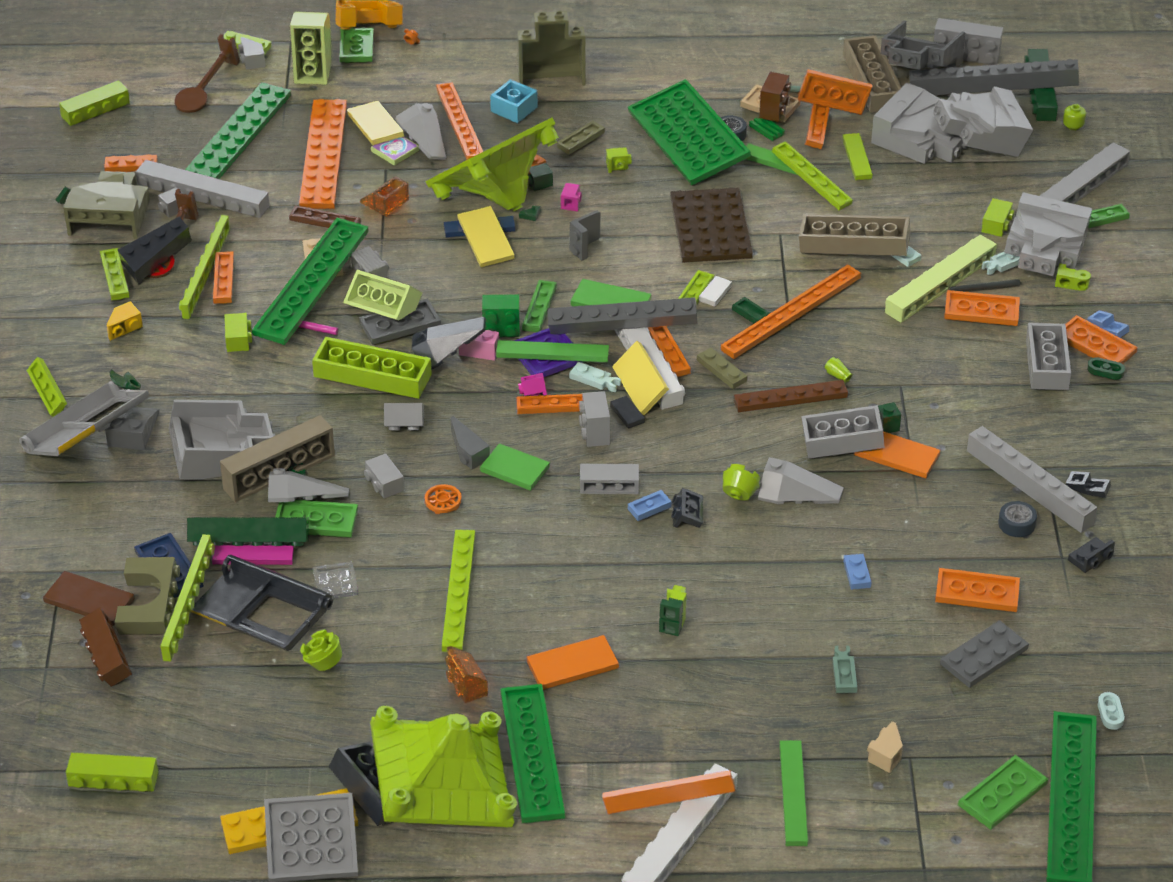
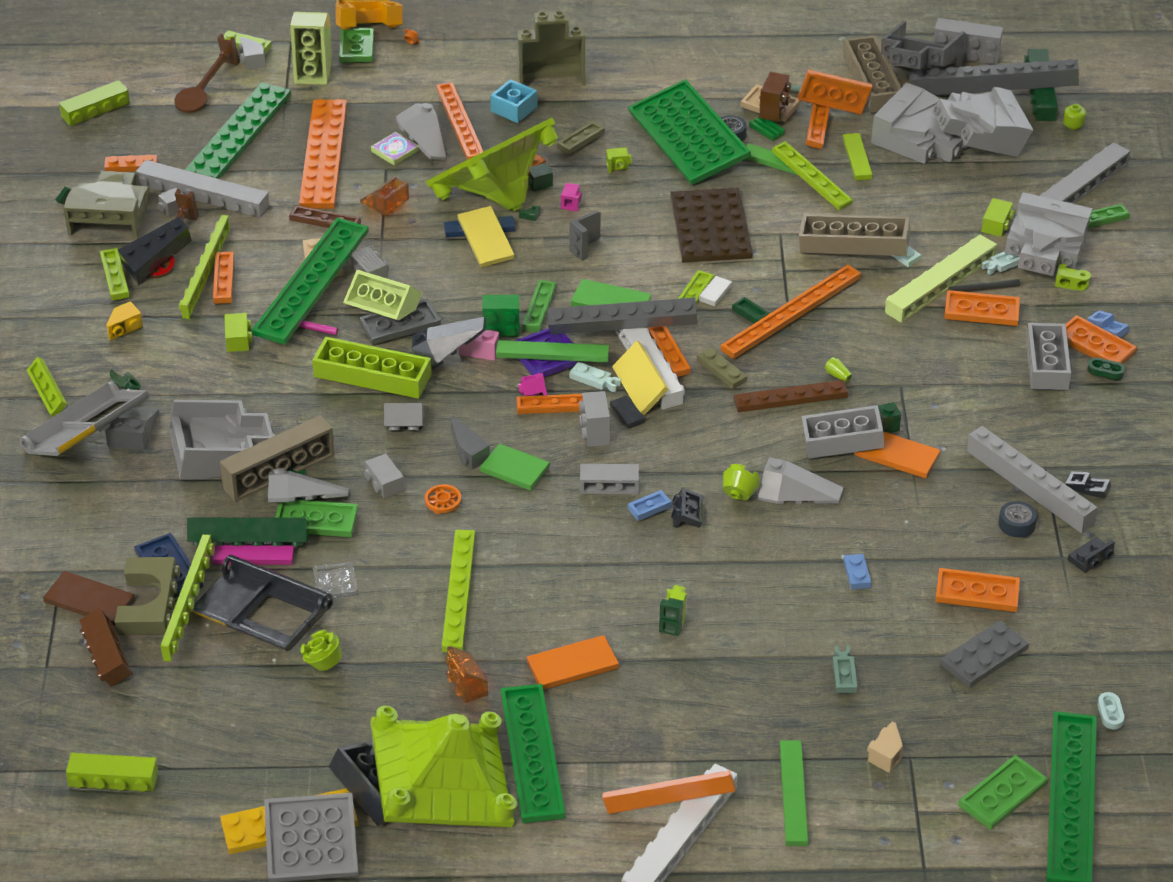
(375, 123): light yellow tile -> none

